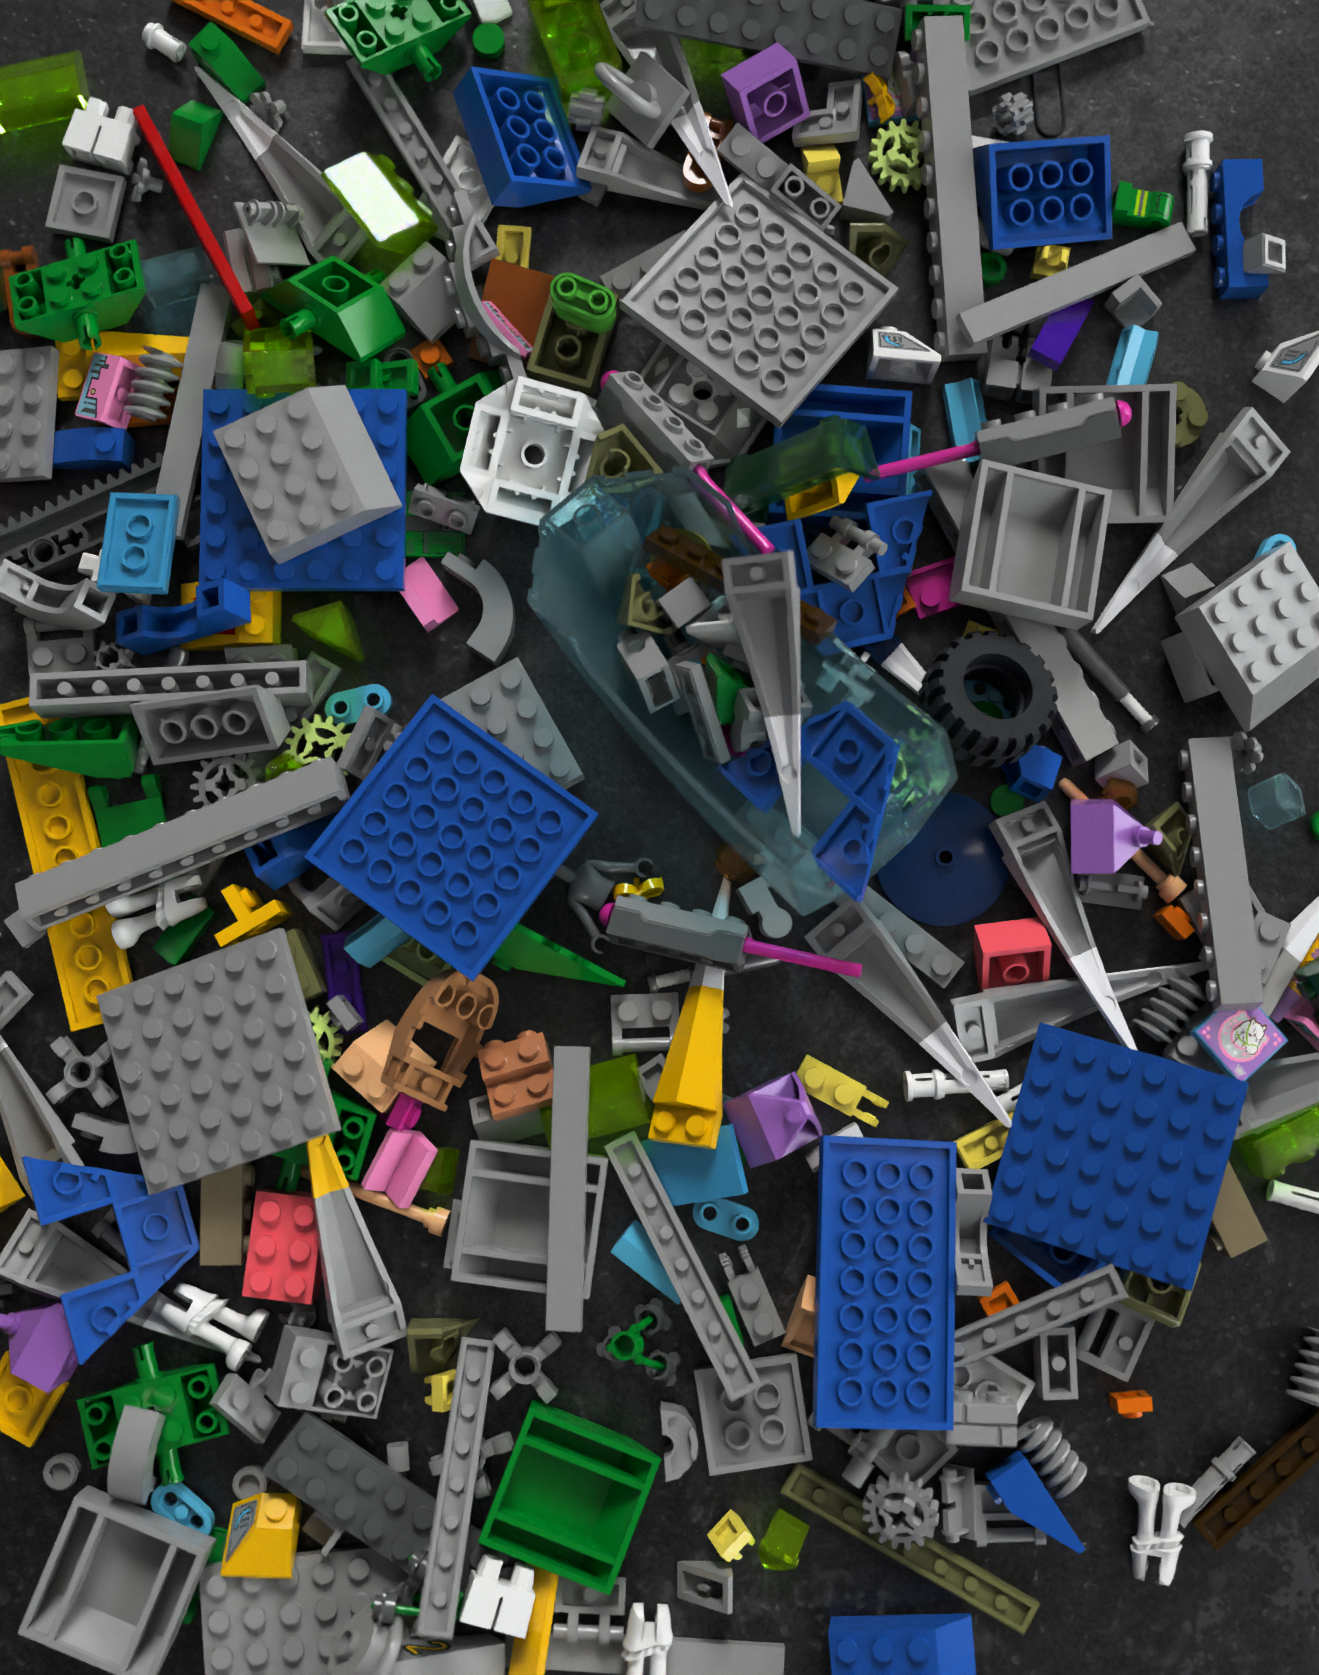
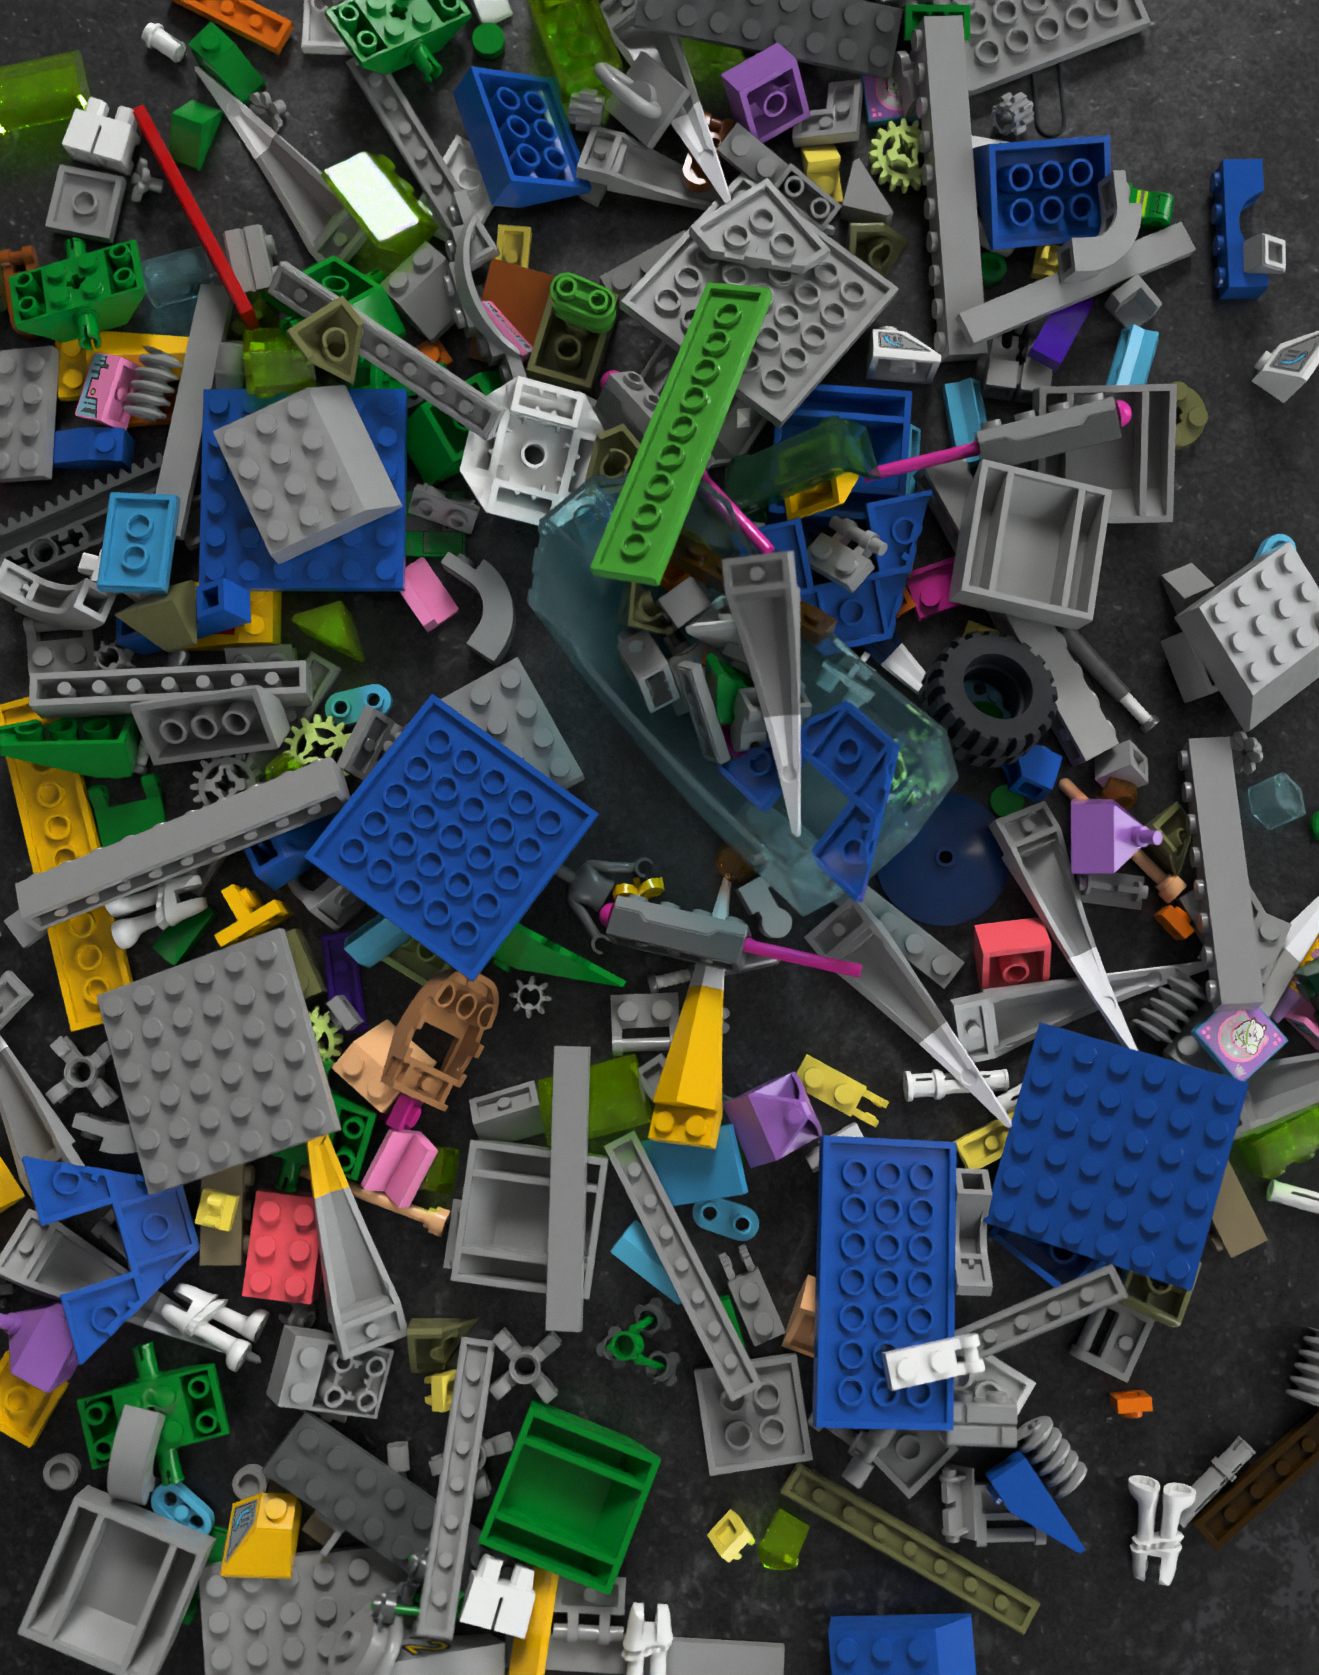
(166, 619): none -> olive slope
(217, 1209): none -> light yellow tile
(245, 1404): light grey plate -> none
(272, 232): light grey hinge -> none
(331, 338): none -> olive slope
(395, 356): none -> light grey tile
(517, 1075): nougat plate -> none
(531, 986): none -> light grey gear
(681, 434): none -> bright green plate
(682, 1430): light grey cylinder -> none
(706, 1584): light grey slope -> none
(761, 232): none -> light grey plate
(881, 97): yellow piece -> none
(898, 1505): light grey gear -> none
(931, 1361): none -> white plate
(1000, 1299): orange plate -> none
(1055, 1364): light grey brick -> none
(1090, 256): none -> light grey arch
(1197, 170): white pin -> none
(1226, 475): light grey plate -> none

